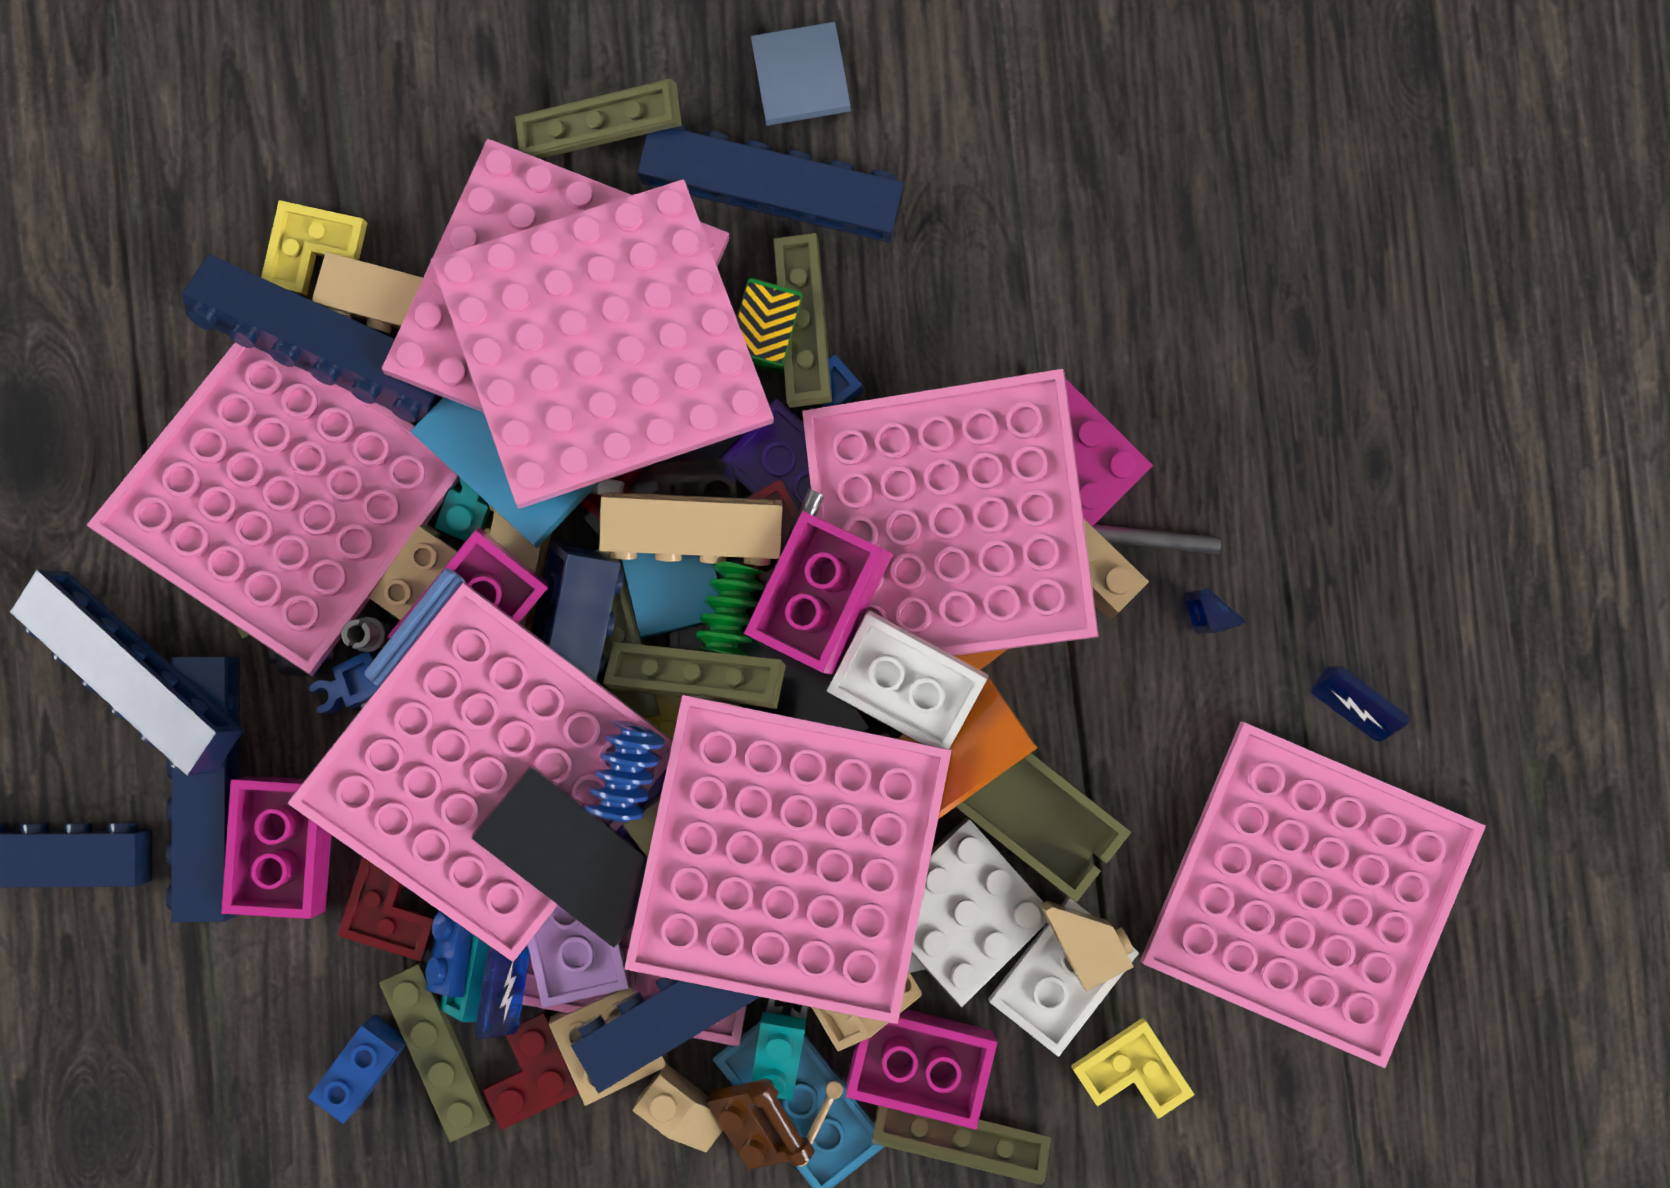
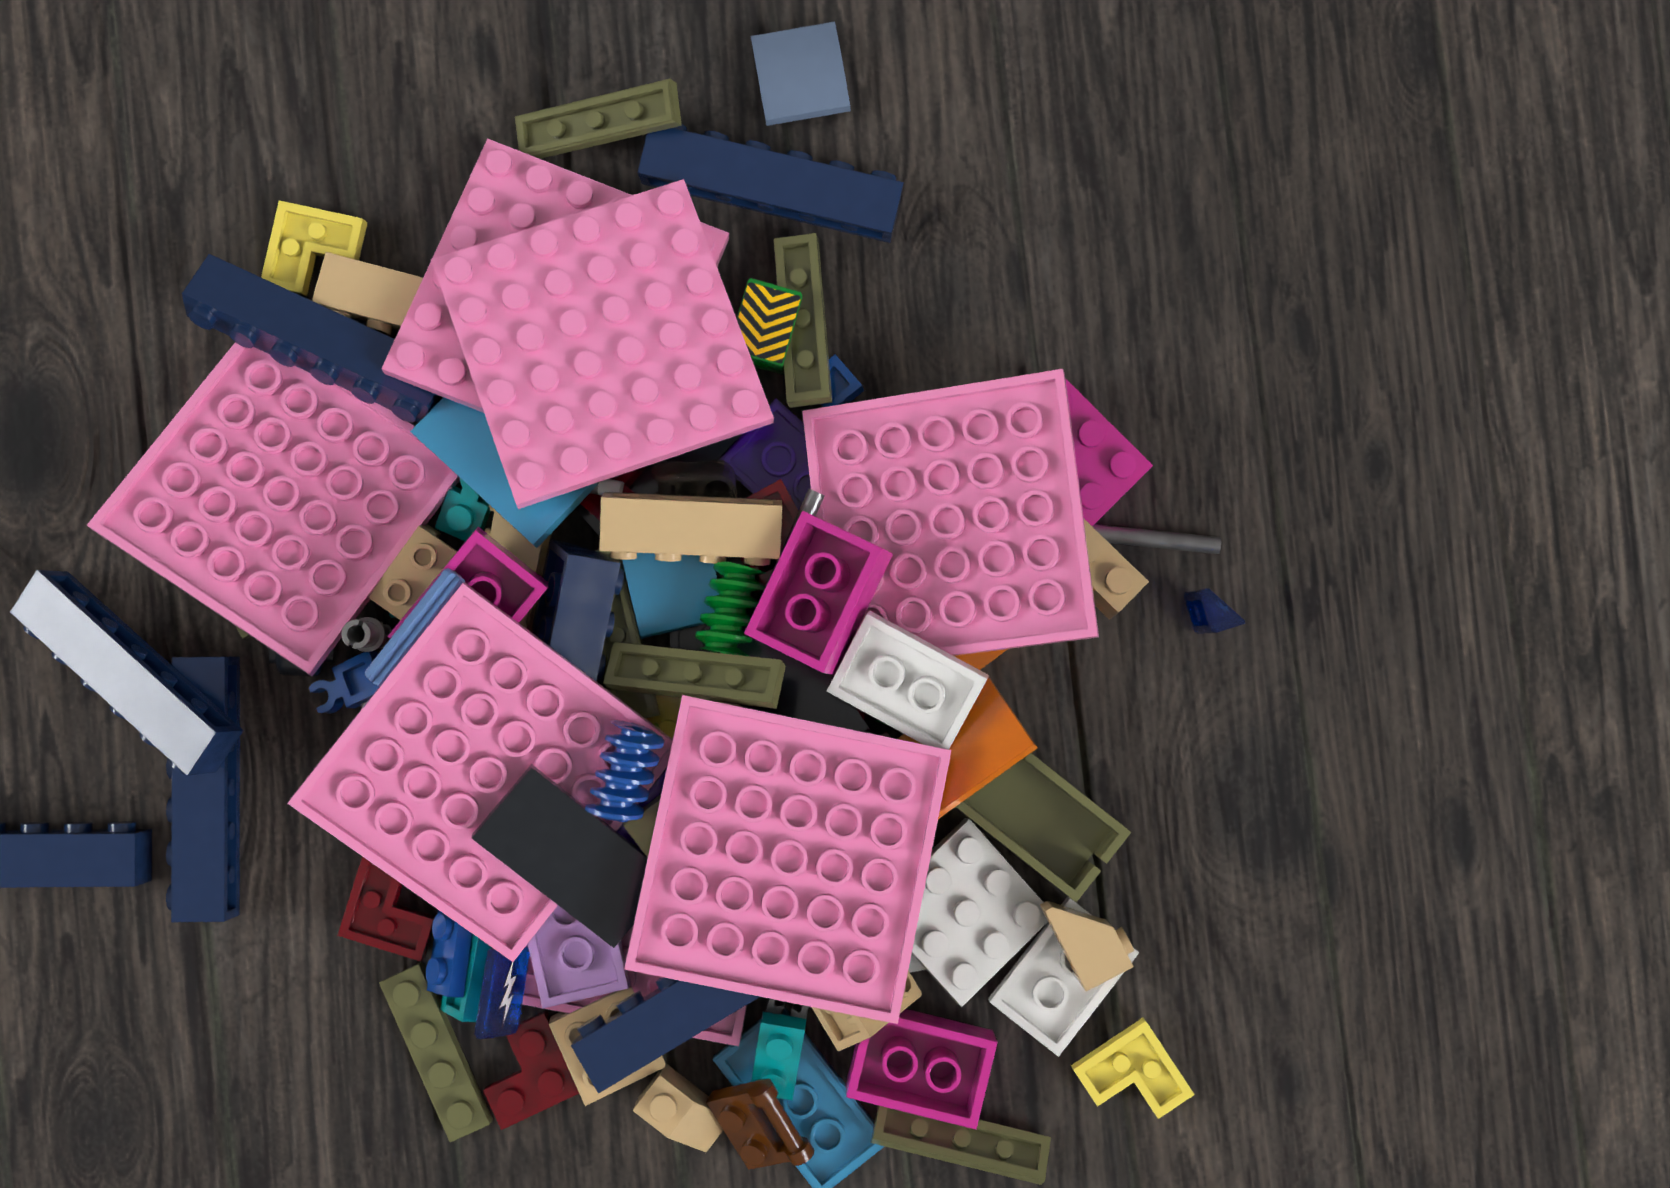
(273, 852): dark pink brick -> none
(358, 1069): blue brick -> none
(833, 1090): tan hinge -> none
(1312, 894): bright pink plate -> none
(1359, 703): clear blue slope -> none

